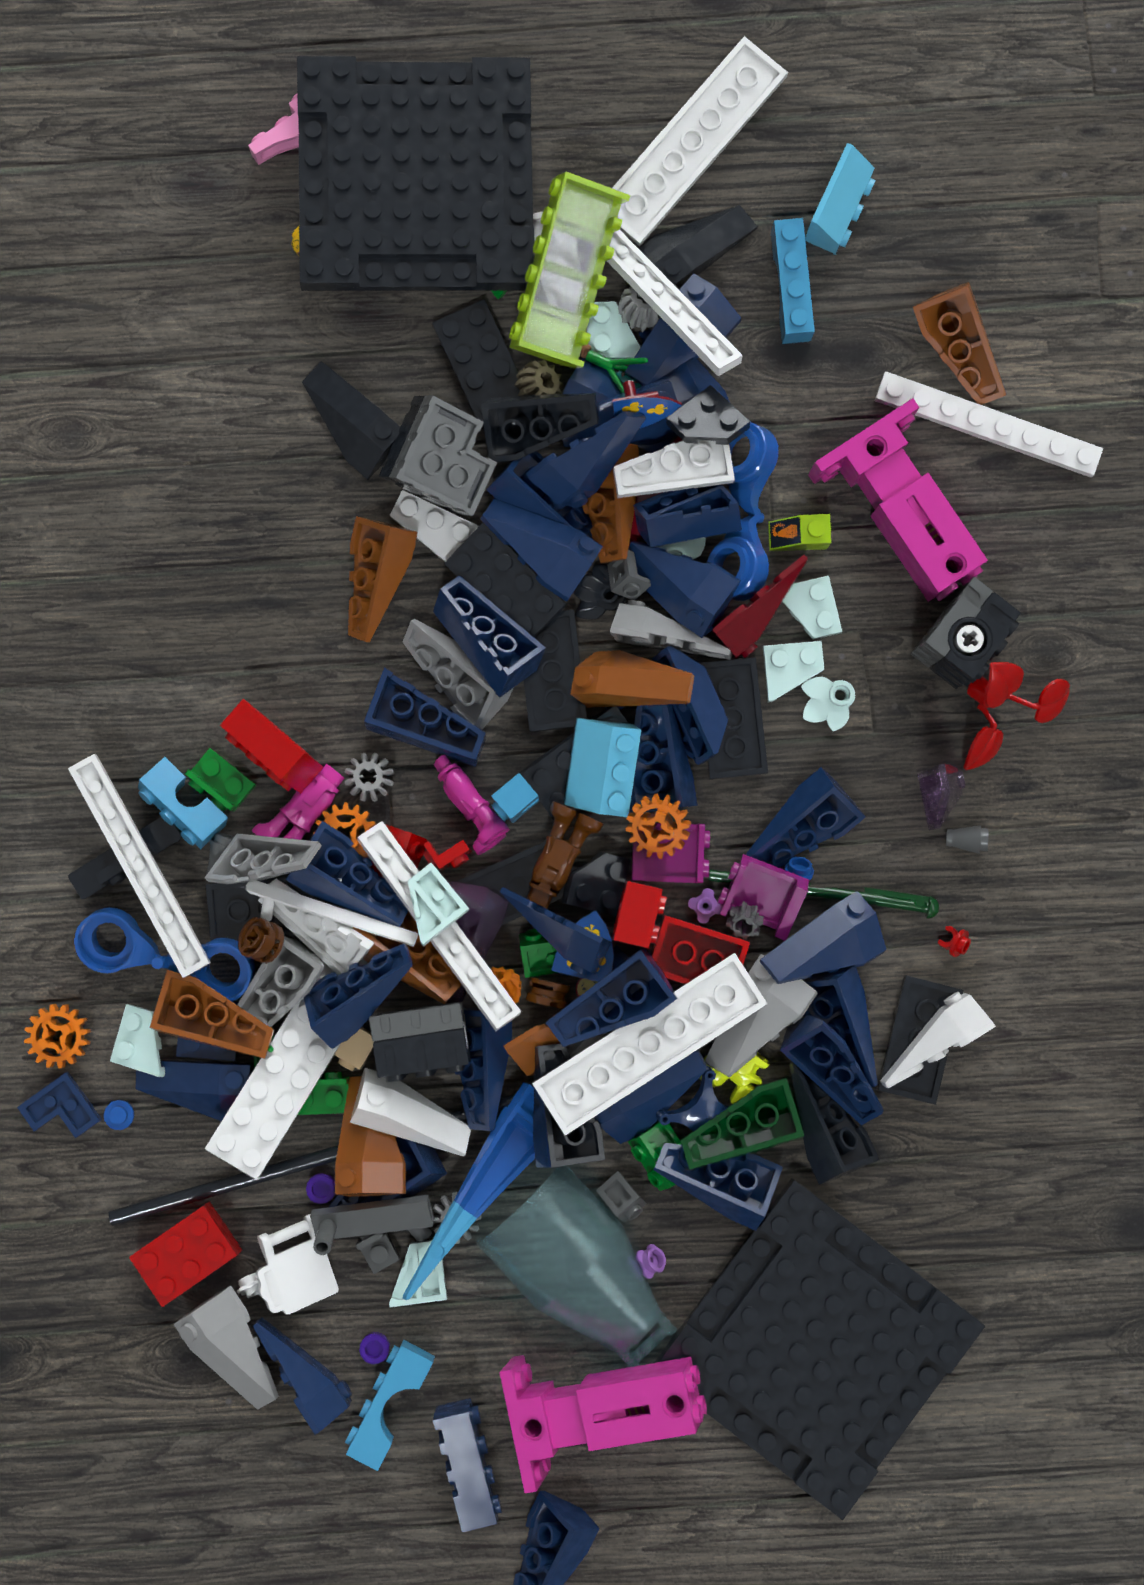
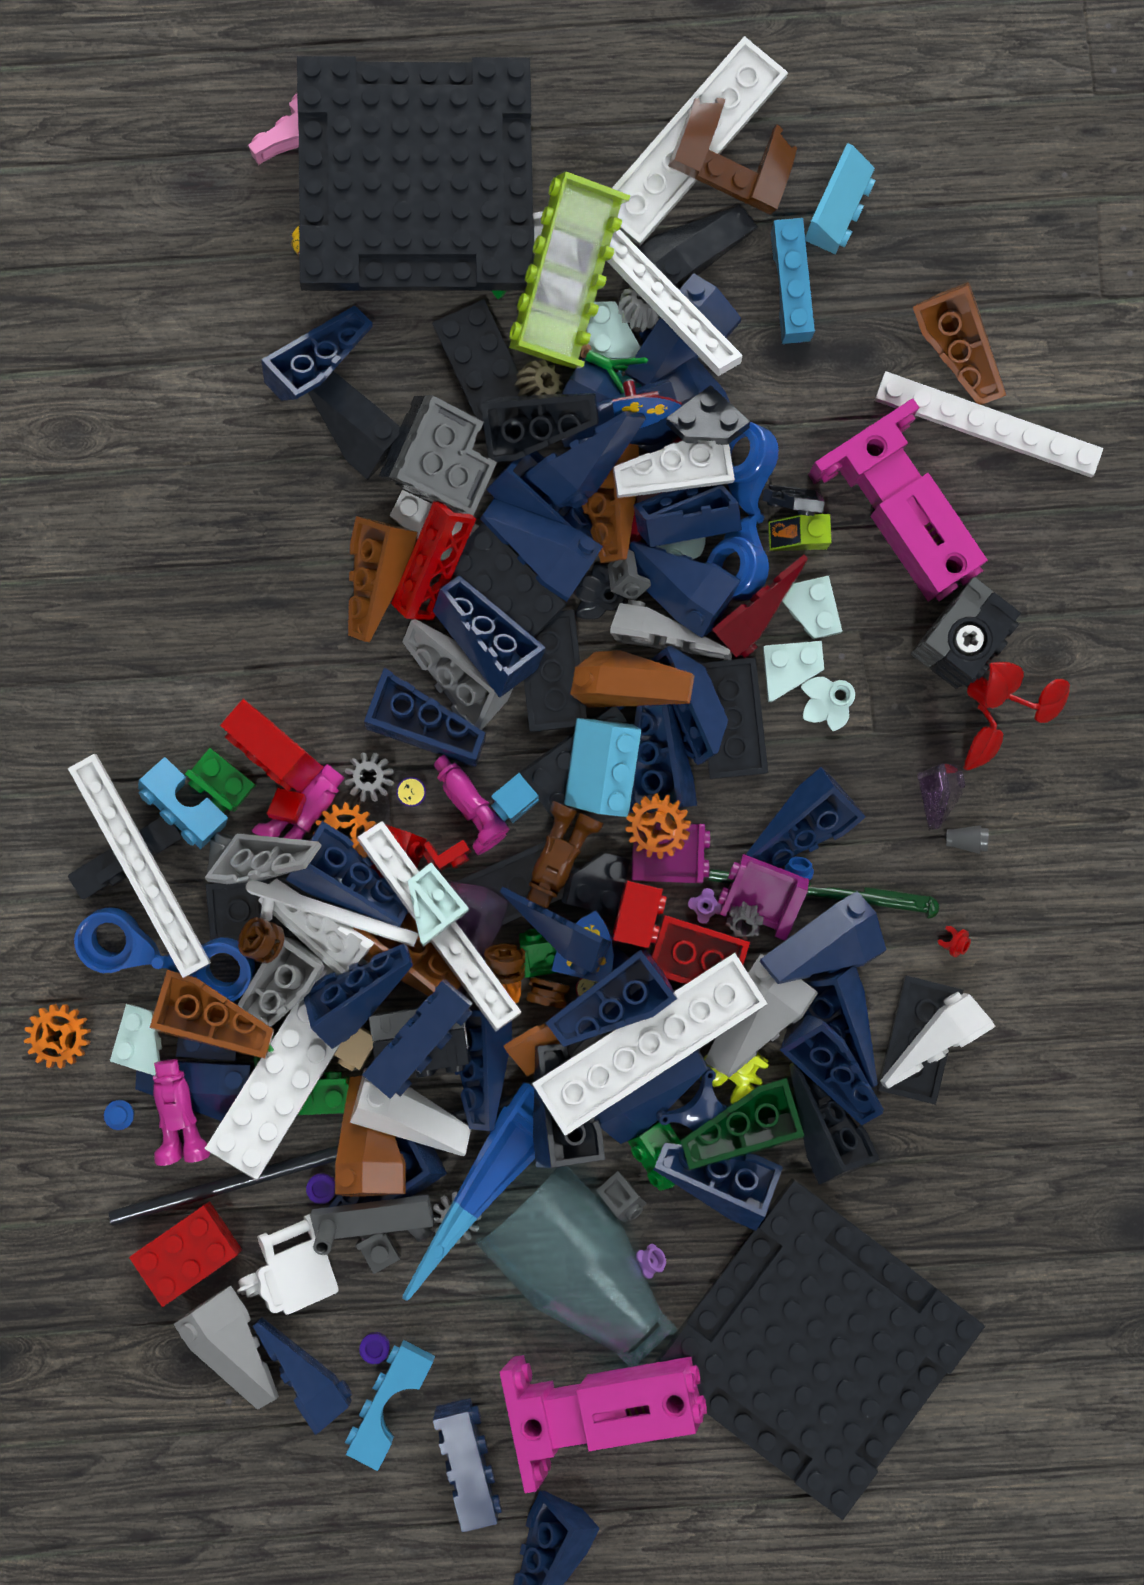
(64, 1099): dark blue plate -> none
(176, 1113): none -> dark pink piece
(286, 806): none -> red tile
(314, 356): none -> dark blue wedge
(411, 792): none -> light yellow tile
(417, 1039): none -> dark blue wedge
(426, 561): none -> red fence
(432, 1288): light aqua wing -> none
(506, 962): none -> reddish brown wheel
(757, 189): none -> reddish brown wedge
(802, 499): none -> black plate

